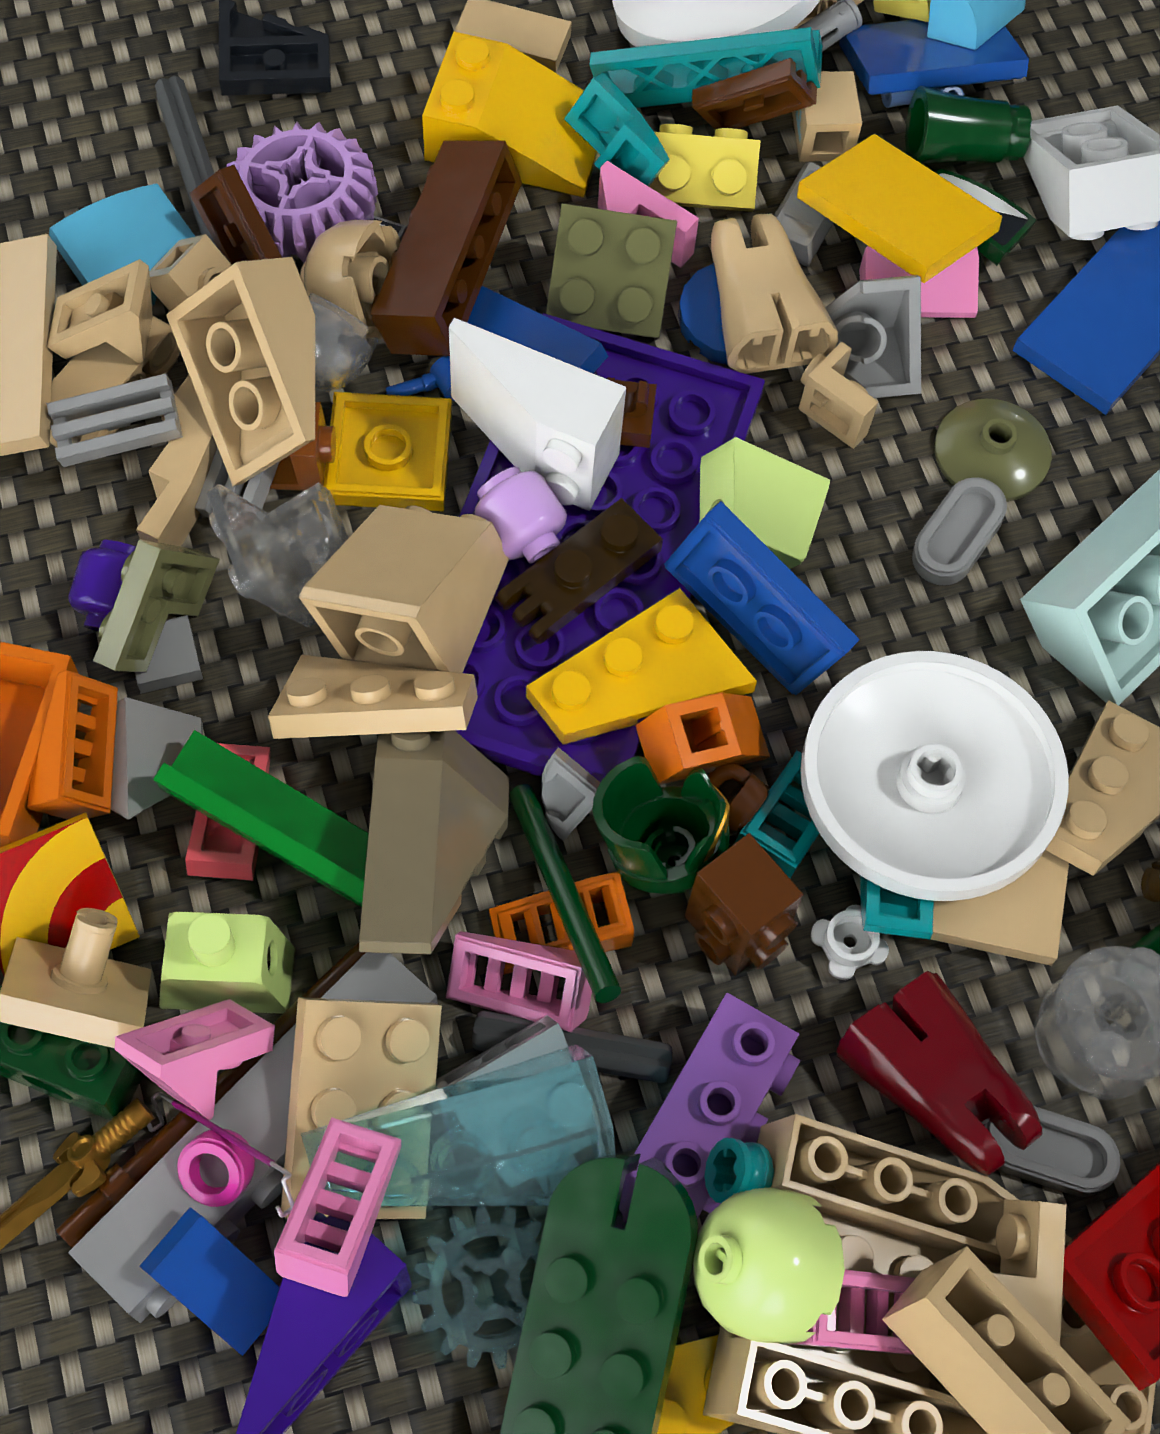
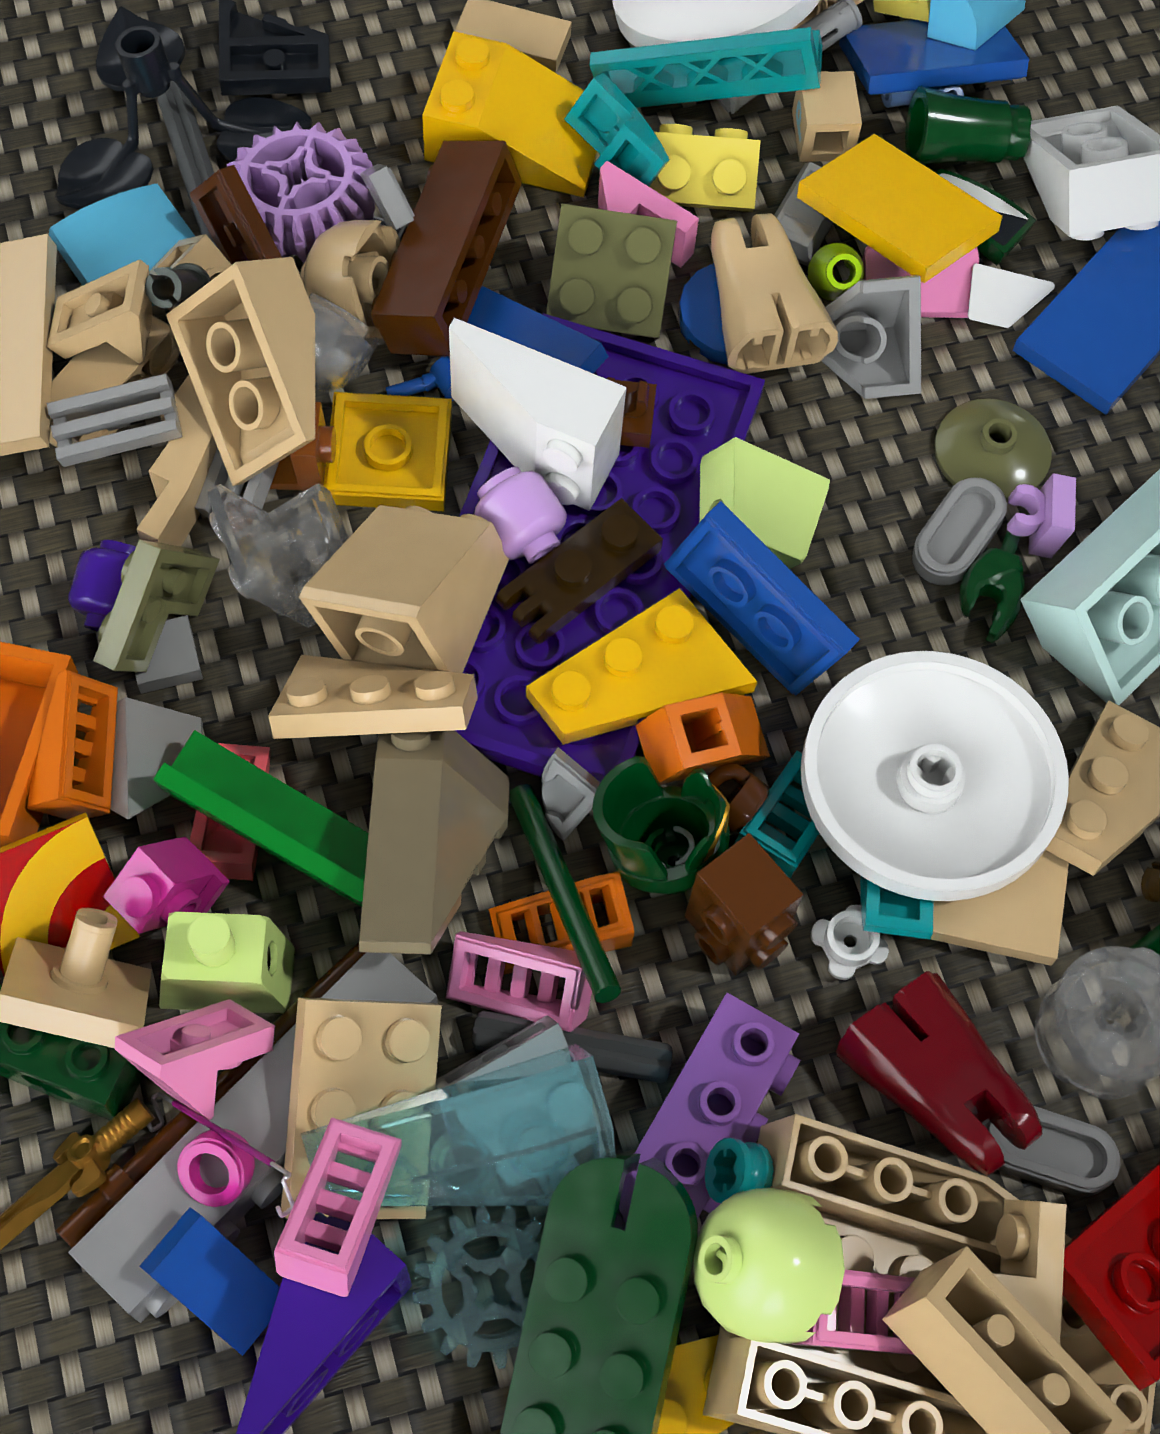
(143, 60): none -> black plant
(165, 880): none -> dark pink brick
(175, 285): none -> pearl dark grey pin
(388, 196): none -> light grey tile
(755, 96): reddish brown tile -> none
(821, 270): none -> lime cone
(835, 401): tan bracket -> none
(998, 576): none -> dark green hand
(1003, 296): none -> white sticker
(1050, 513): none -> lavender tile

